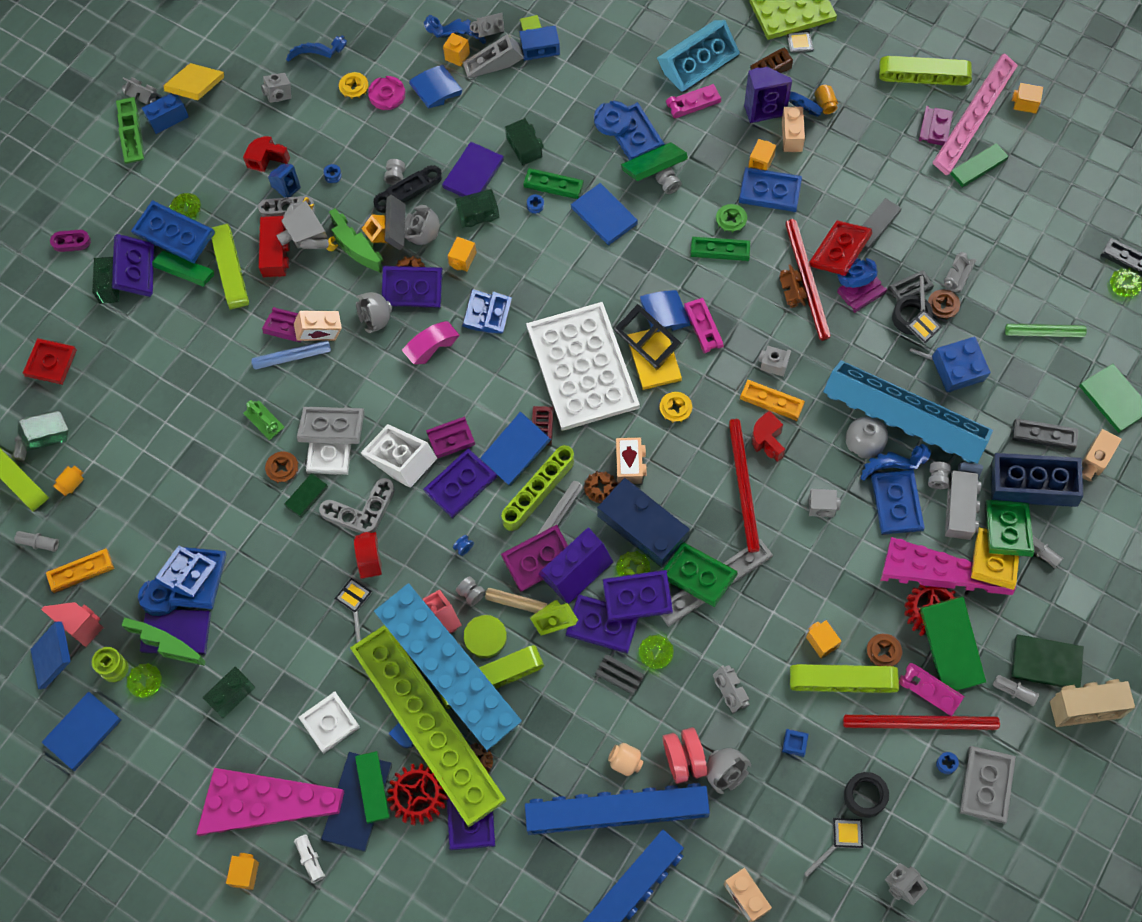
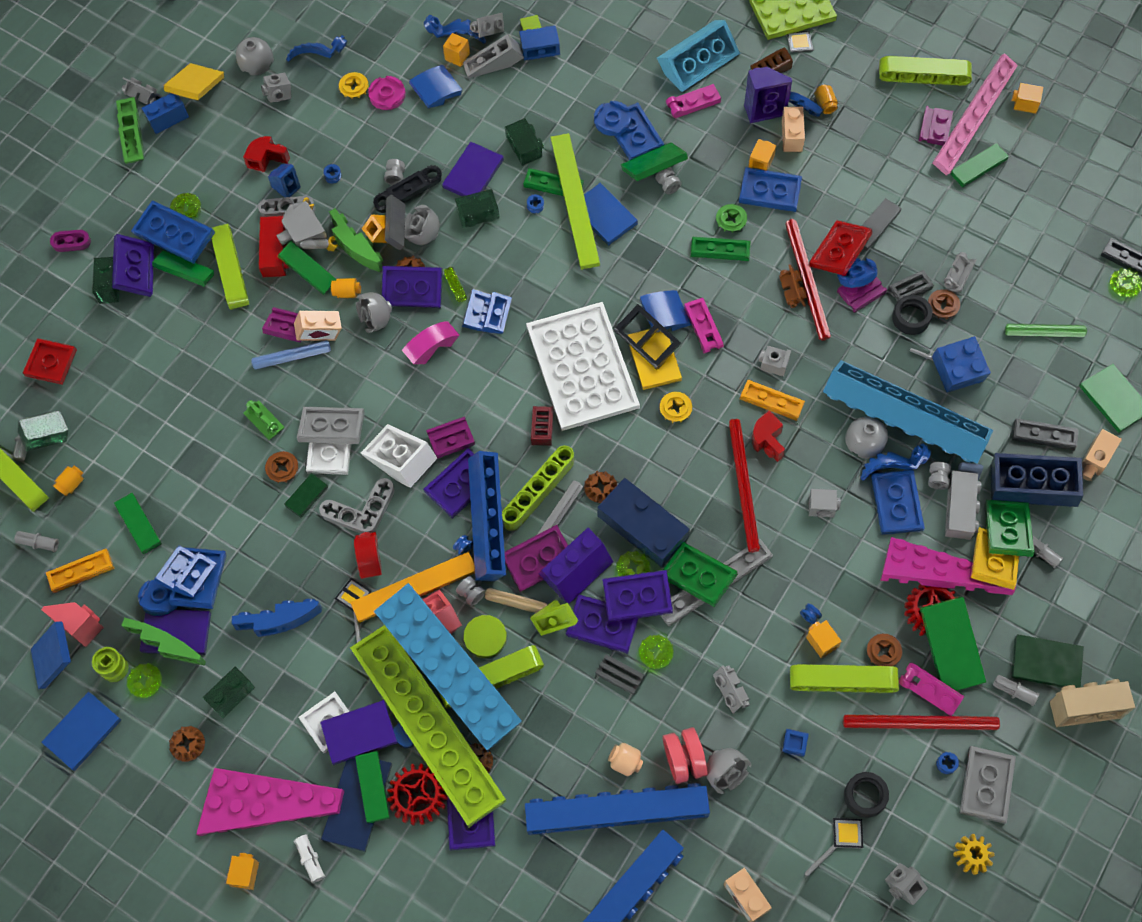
(137, 523): none -> green tile
(195, 747): none -> dark orange gear
(254, 56): none -> light grey cylinder
(286, 617): none -> blue slope
(306, 267): none -> green tile
(345, 288): none -> light orange brick
(358, 732): none -> dark purple tile
(422, 583): none -> light orange tile
(455, 284): none -> clear neon green axle
(462, 254): light orange brick -> none
(486, 516): none -> blue brick
(515, 448): blue tile -> none
(575, 201): none -> lime tile
(629, 460): brick -> none
(811, 613): none -> blue bush
(923, 324): piece -> none
(981, 853): none -> yellow gear

